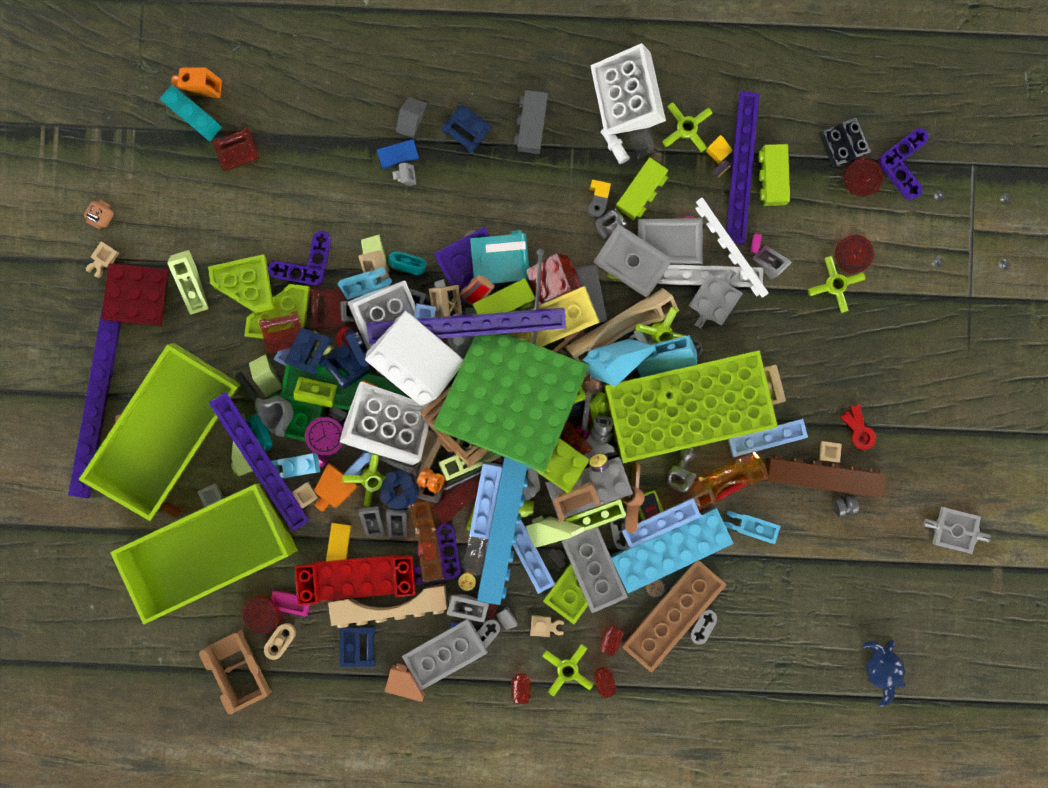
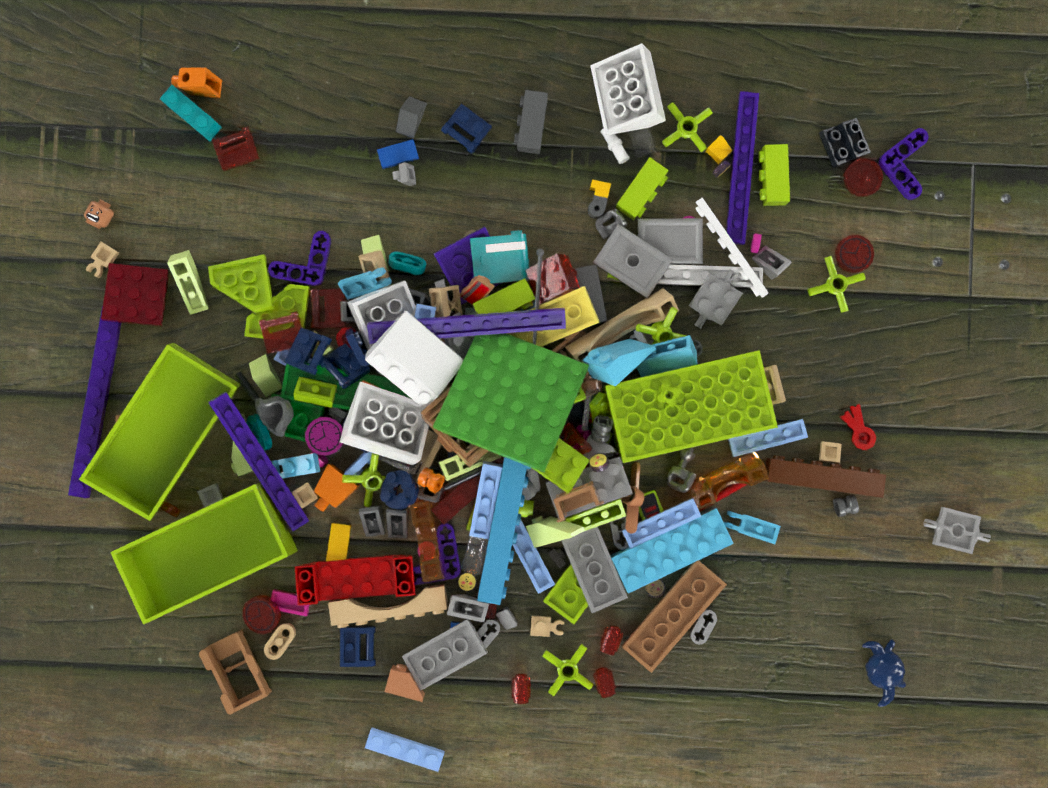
(404, 749): none -> light blue plate

